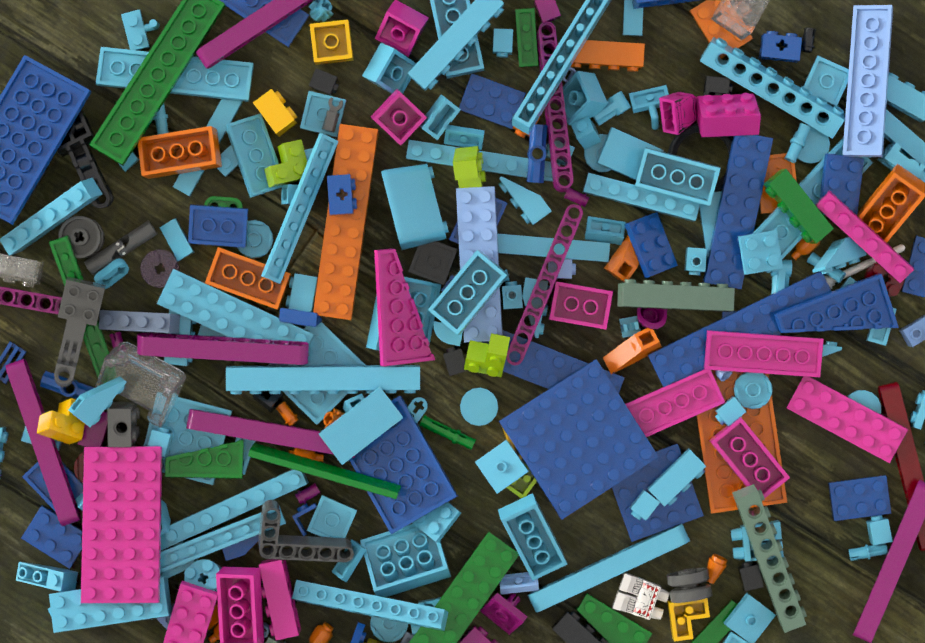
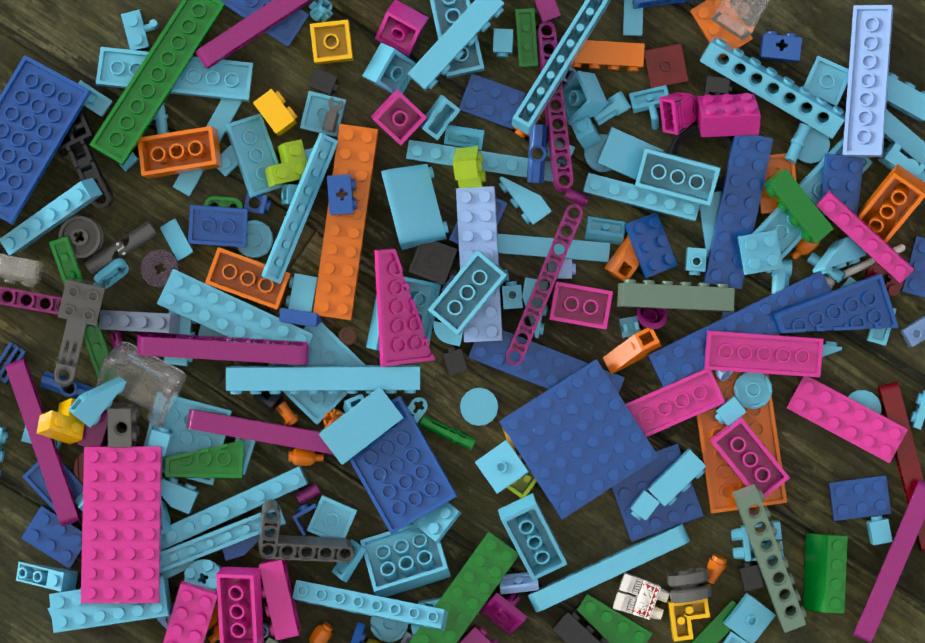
(96, 101): none -> medium azure plate
(178, 495): none -> medium azure slope
(265, 204): none -> blue bracket
(324, 471): green tile -> none
(348, 335): none -> reddish brown plate
(487, 357): lime brick -> none
(665, 66): none -> dark red plate
(808, 40): black pin -> none
(825, 572): none -> green slope
(867, 551): medium azure axle -> none

